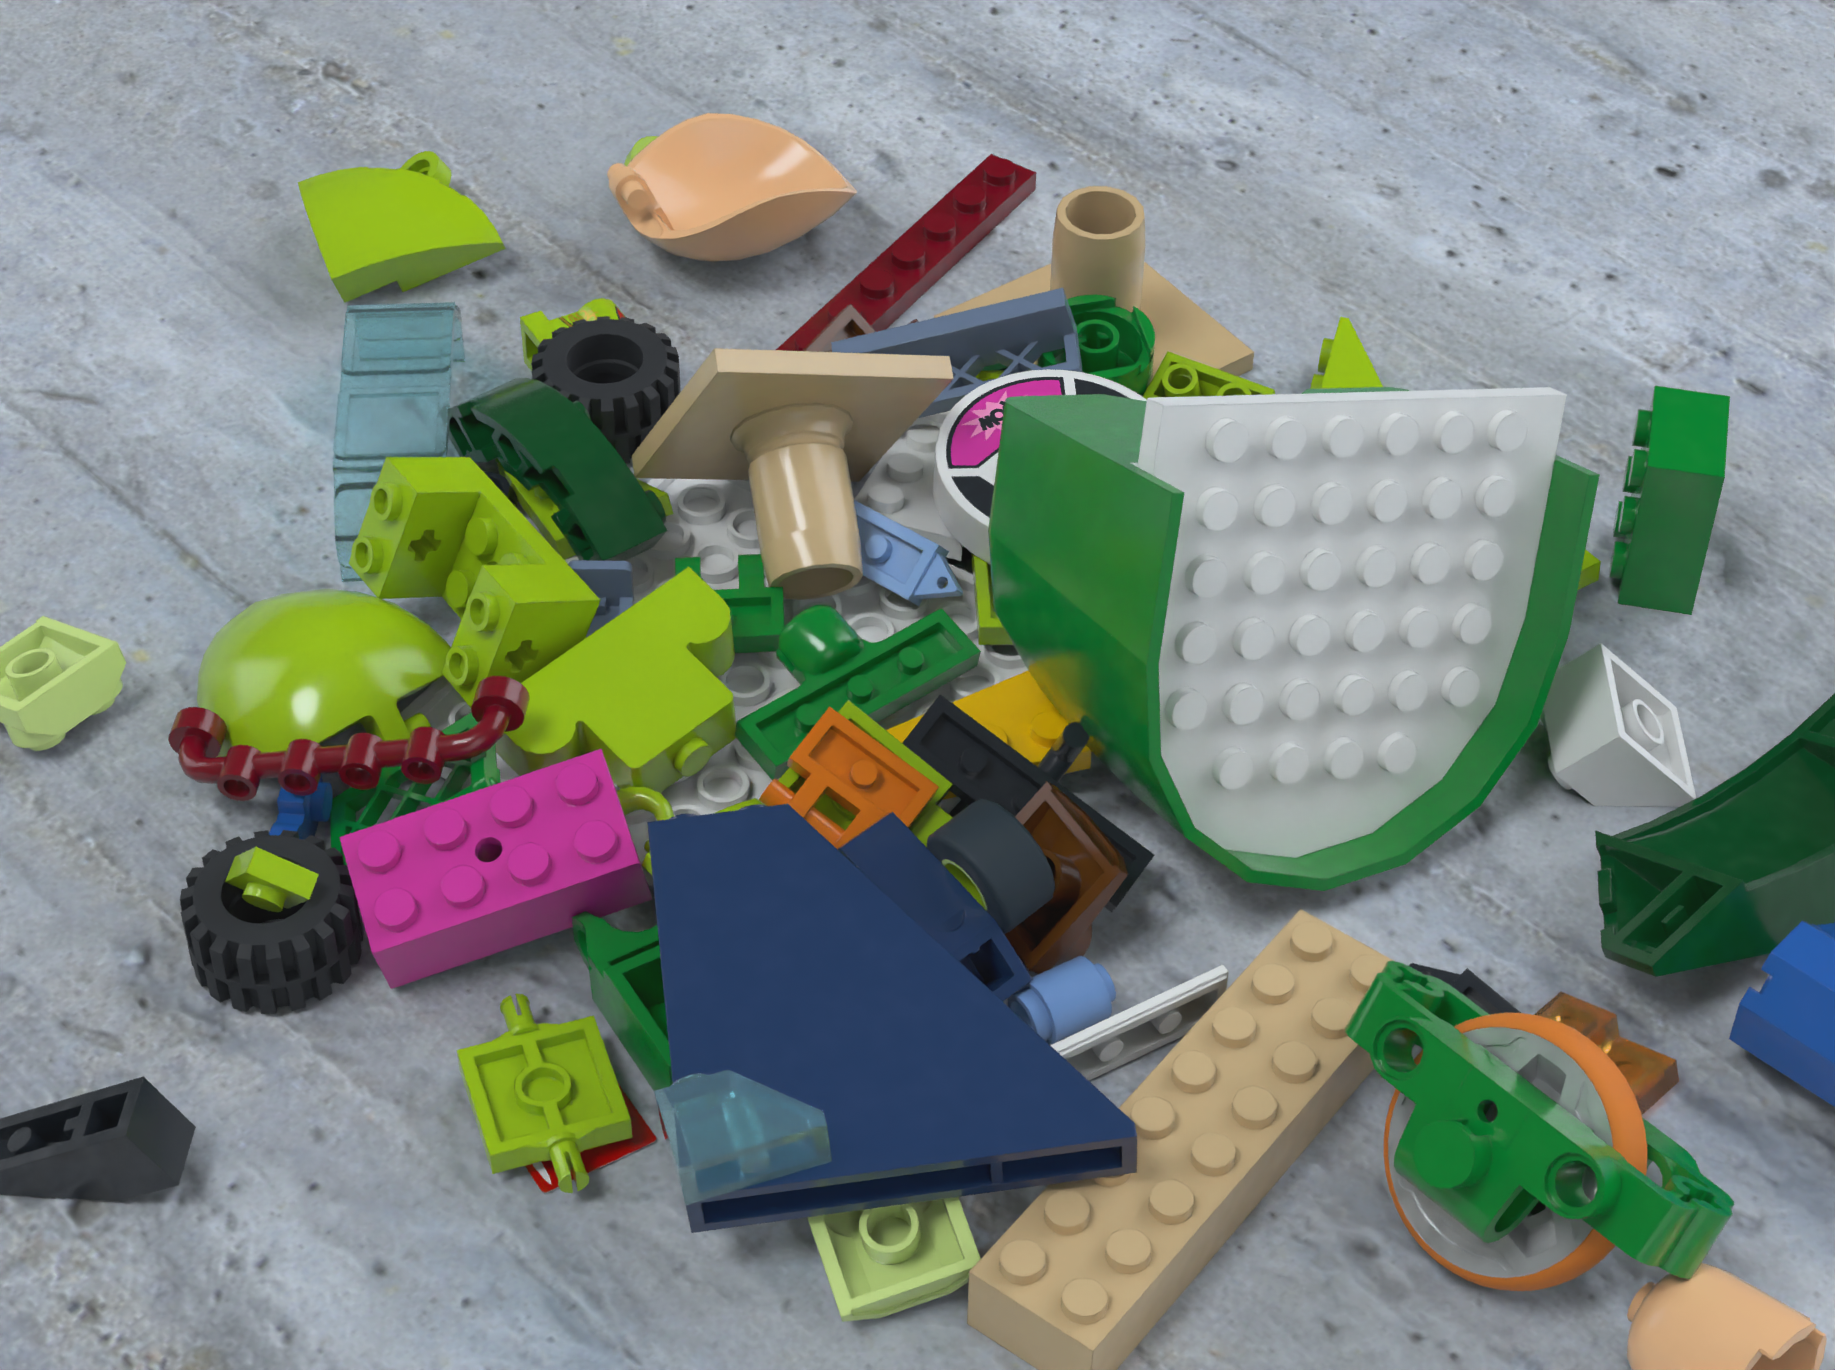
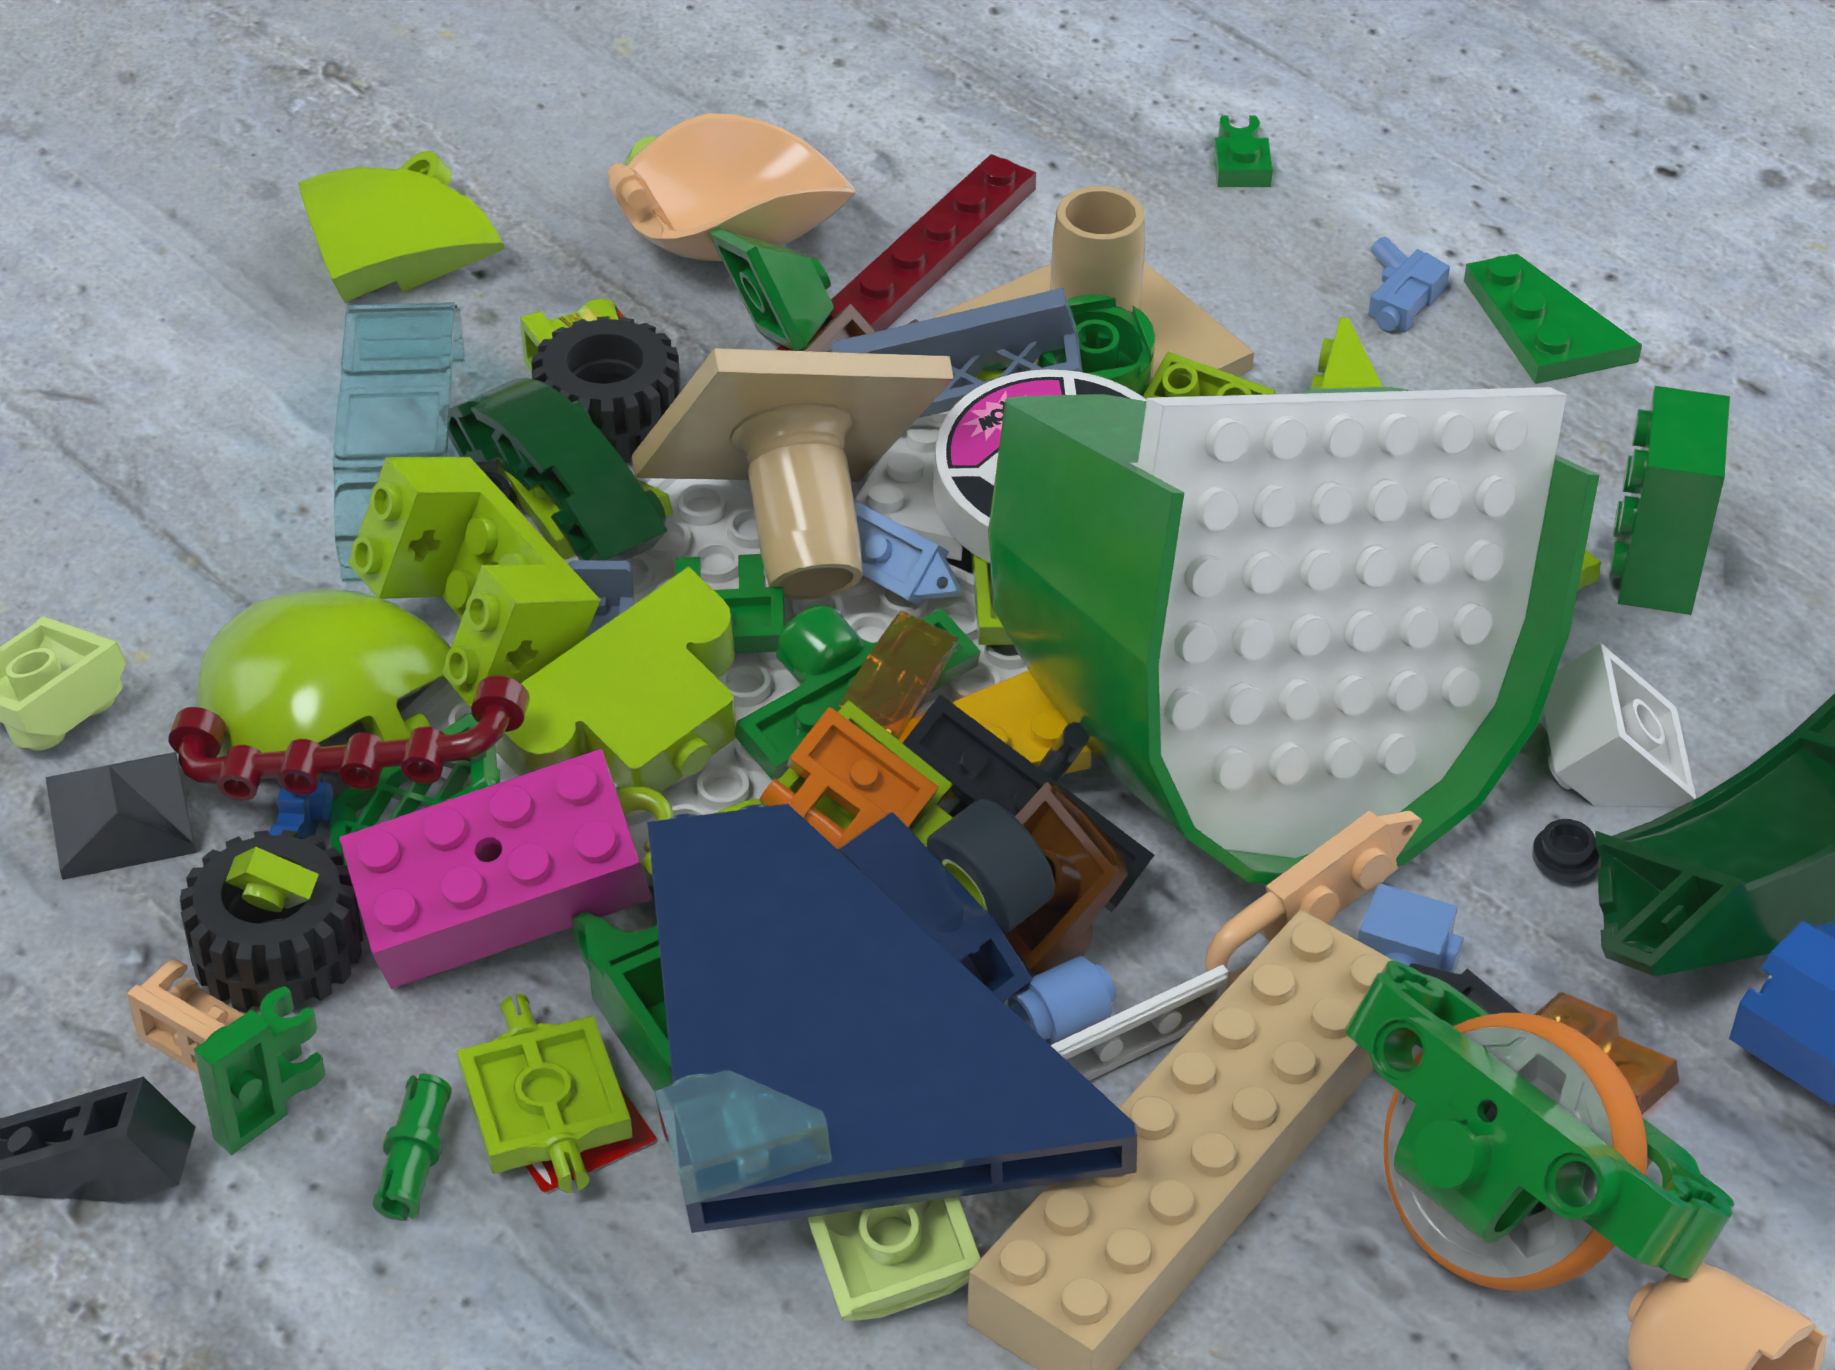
(119, 815): none -> black slope
(178, 1018): none -> light nougat hinge
(250, 1070): none -> green plate
(412, 1147): none -> green pin
(777, 286): none -> green slope
(900, 671): none -> clear orange slope
(1241, 156): none -> green plate
(1320, 882): none -> light nougat plate
(1406, 286): none -> medium blue piece
(1412, 929): none -> medium blue brick
(1545, 323): none -> green wing
(1566, 850): none -> black plate

